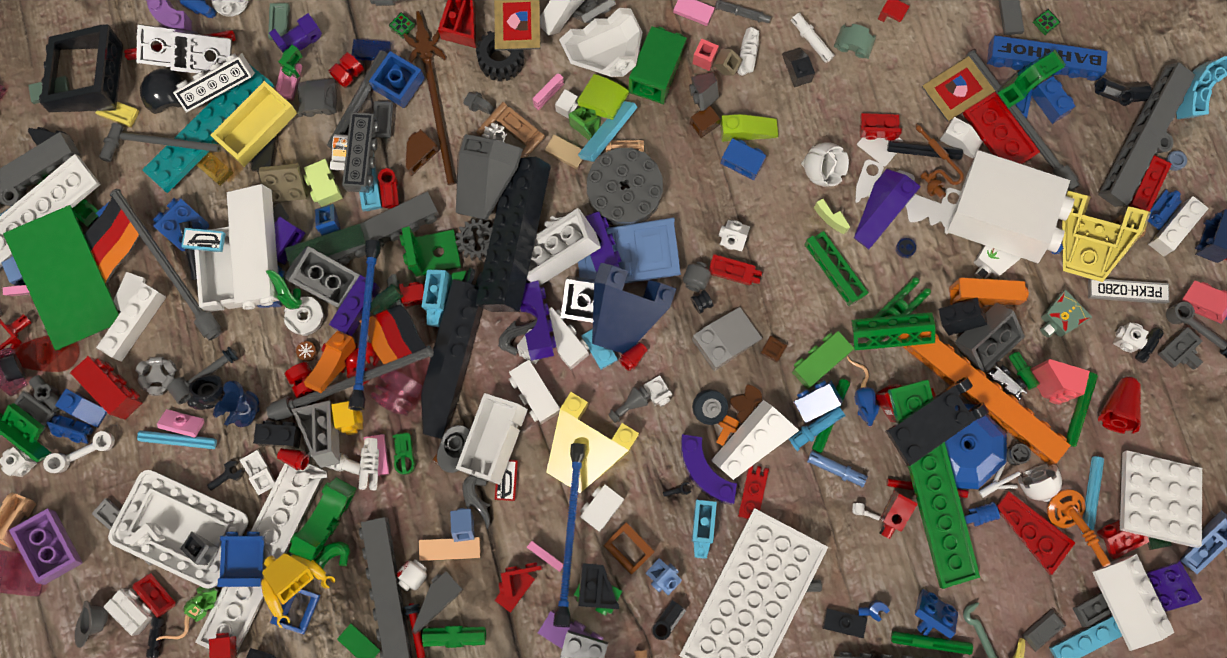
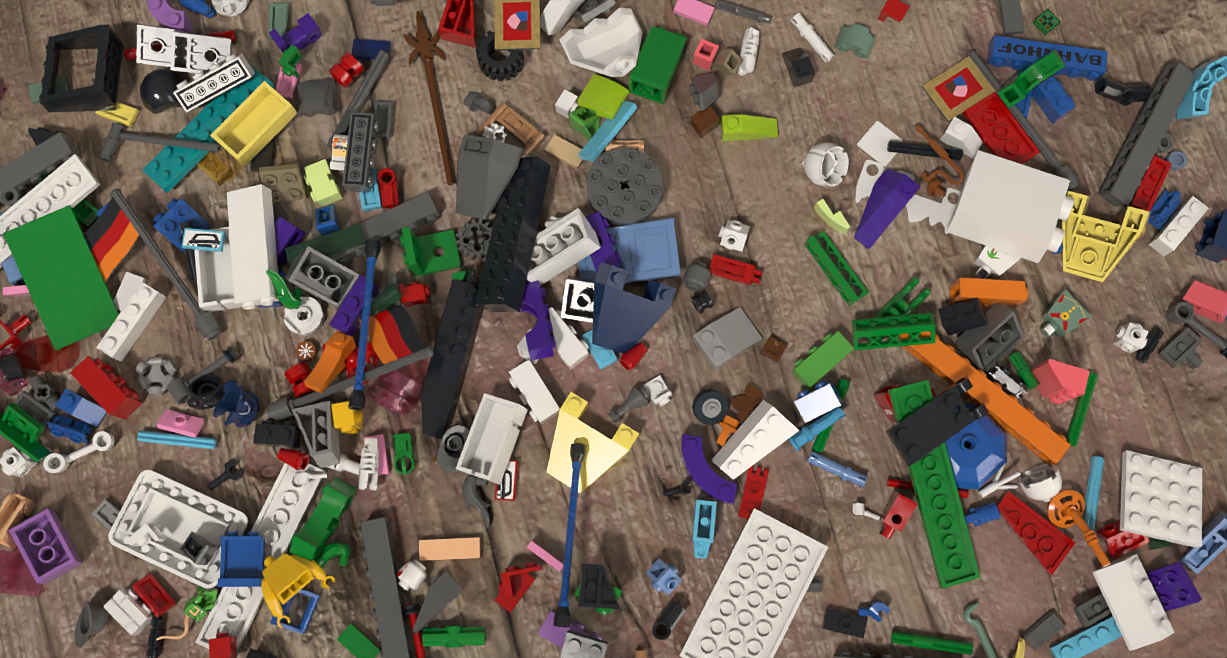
(258, 472): white slope -> none
(397, 79): blue brick -> none
(401, 25): tile -> none
(419, 151): reddish brown slope -> none
(435, 295): medium azure hinge -> none
(462, 525): medium blue brick -> none
(511, 333): dark grey piece -> none
(548, 91): bright pink tile -> none
(601, 508): white brick -> none
(643, 546): dark orange tile -> none
(743, 158): blue brick -> none
(865, 398): blue animal -> none
(879, 126): red bracket -> none
(906, 248): clear blue tile -> none
(935, 614): blue plate -> none
(1022, 454): dark grey wheel -> none
(1123, 407): red cone -> none
(1129, 291): tile -> none

